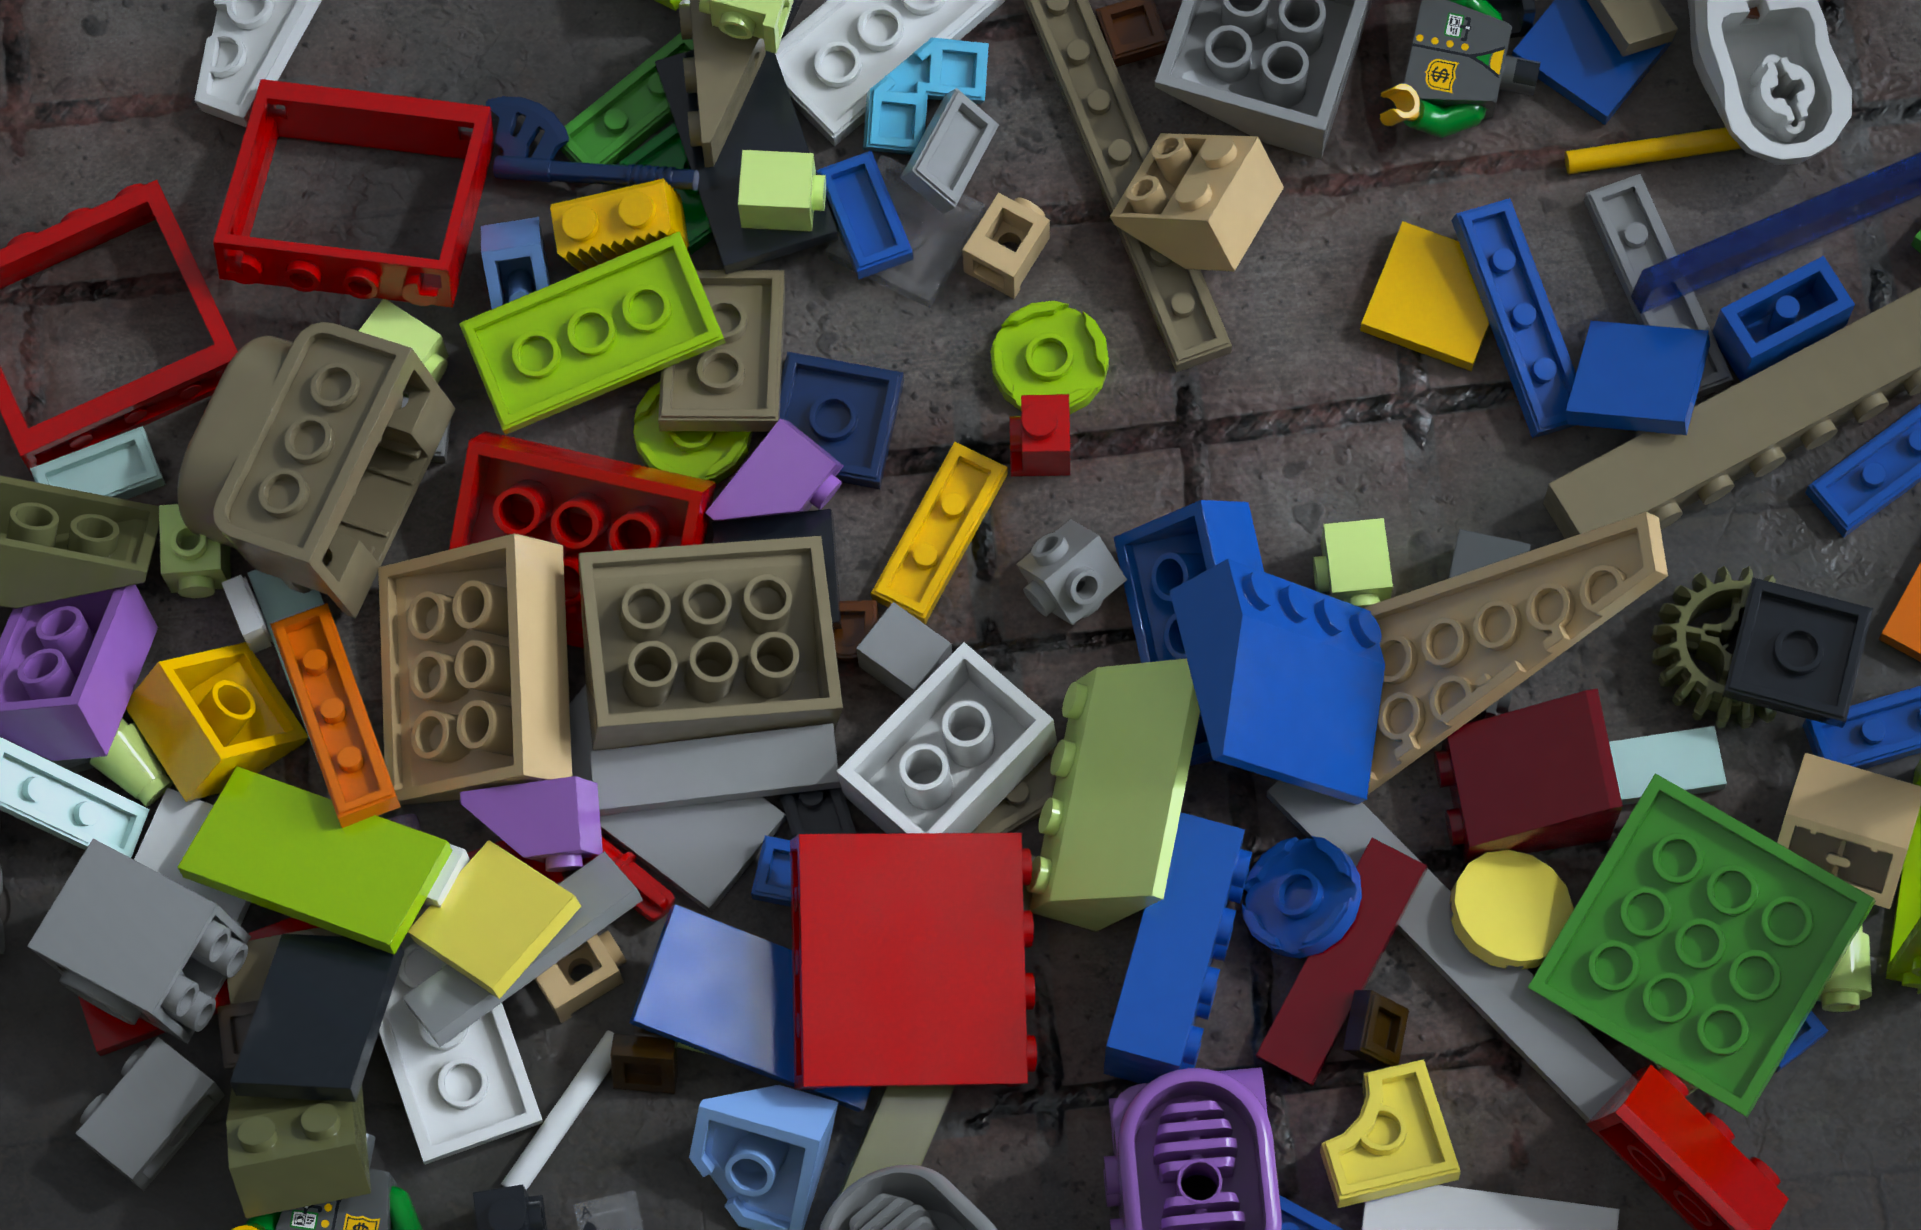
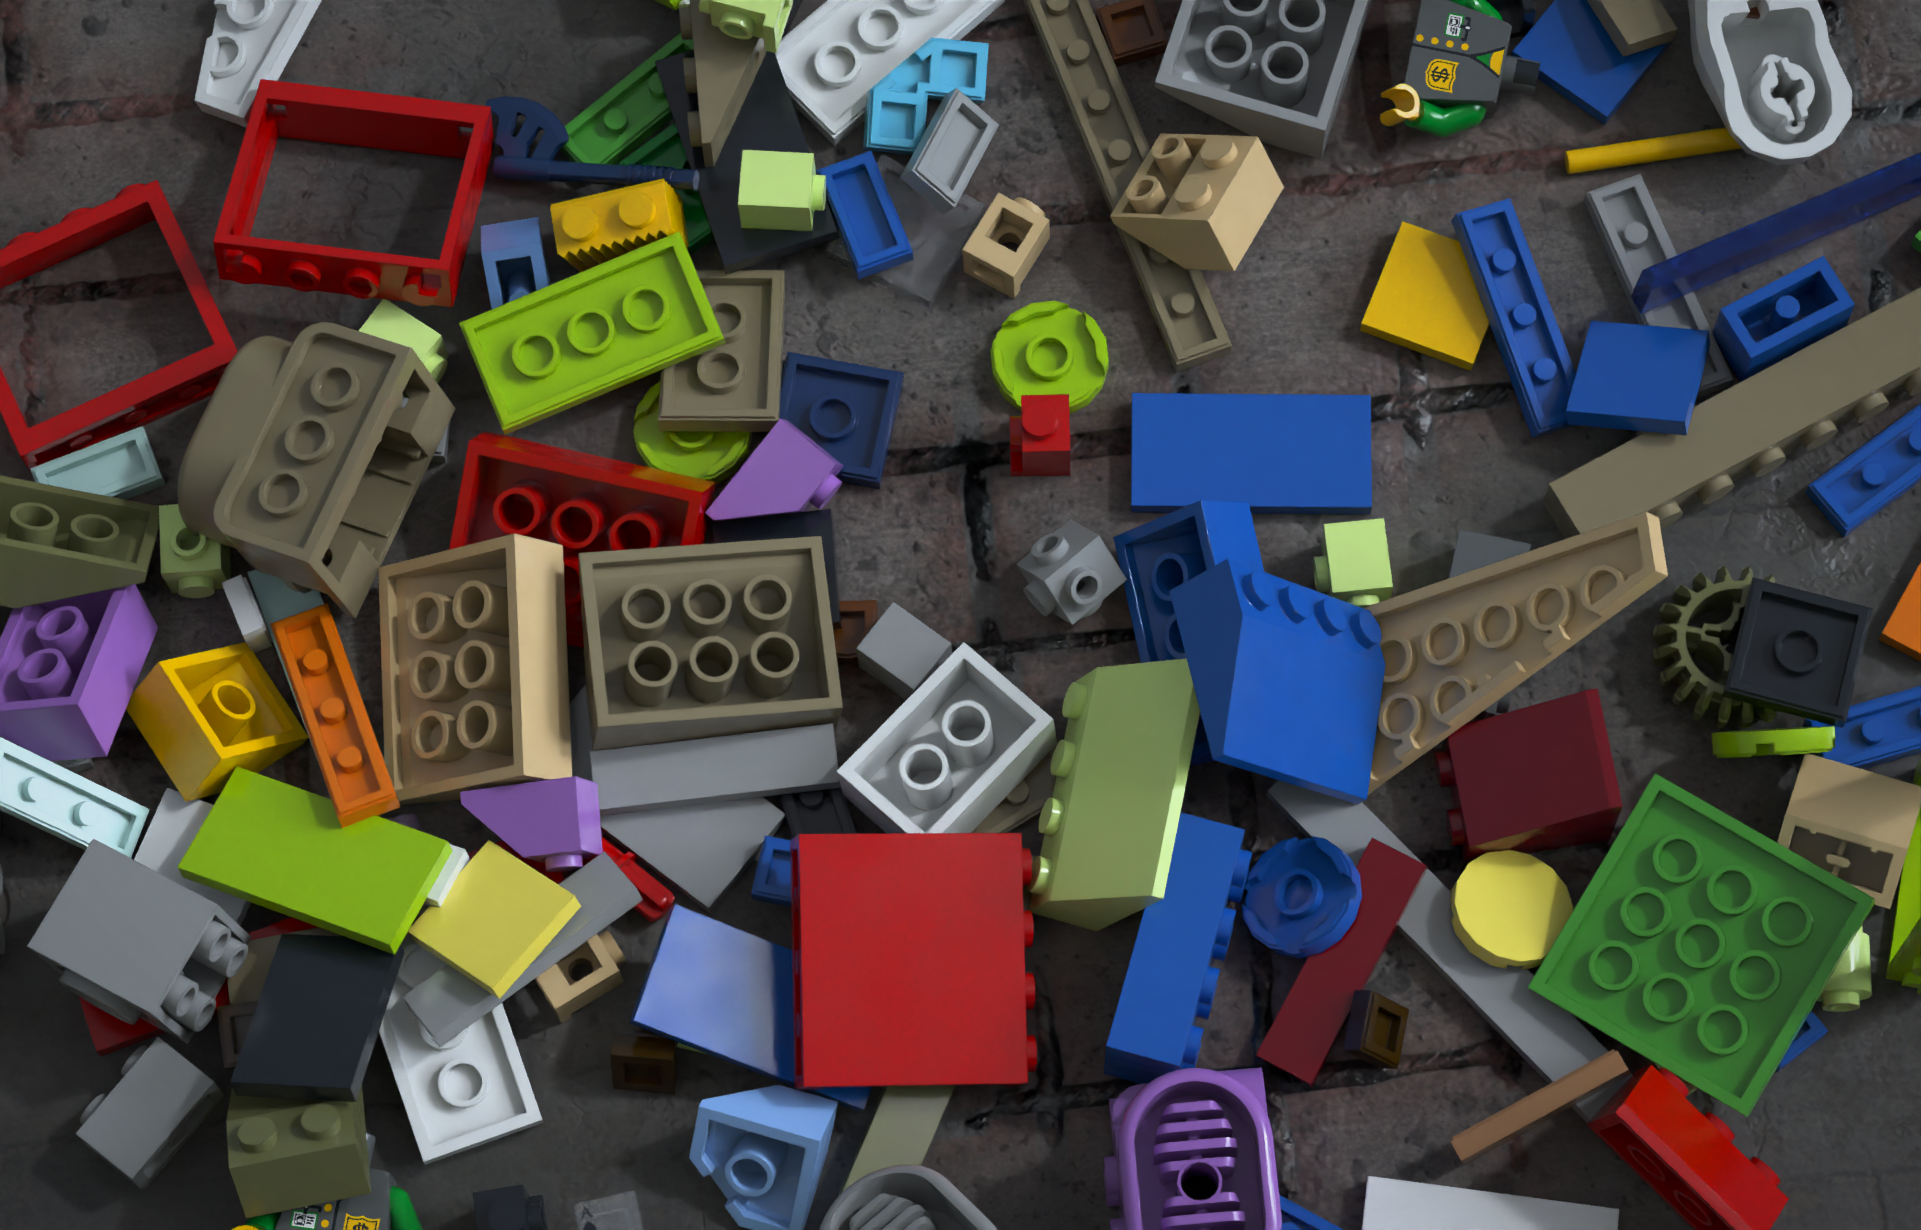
(134, 765): yellowish green cone -> none
(562, 1115): white bar -> none
(940, 532): yellow tile -> none
(1254, 449): none -> blue tile
(1394, 1142): light yellow tile -> none
(1540, 1106): none -> medium nougat tile
(1682, 757): light aqua tile -> none
(1773, 741): none -> lime tile

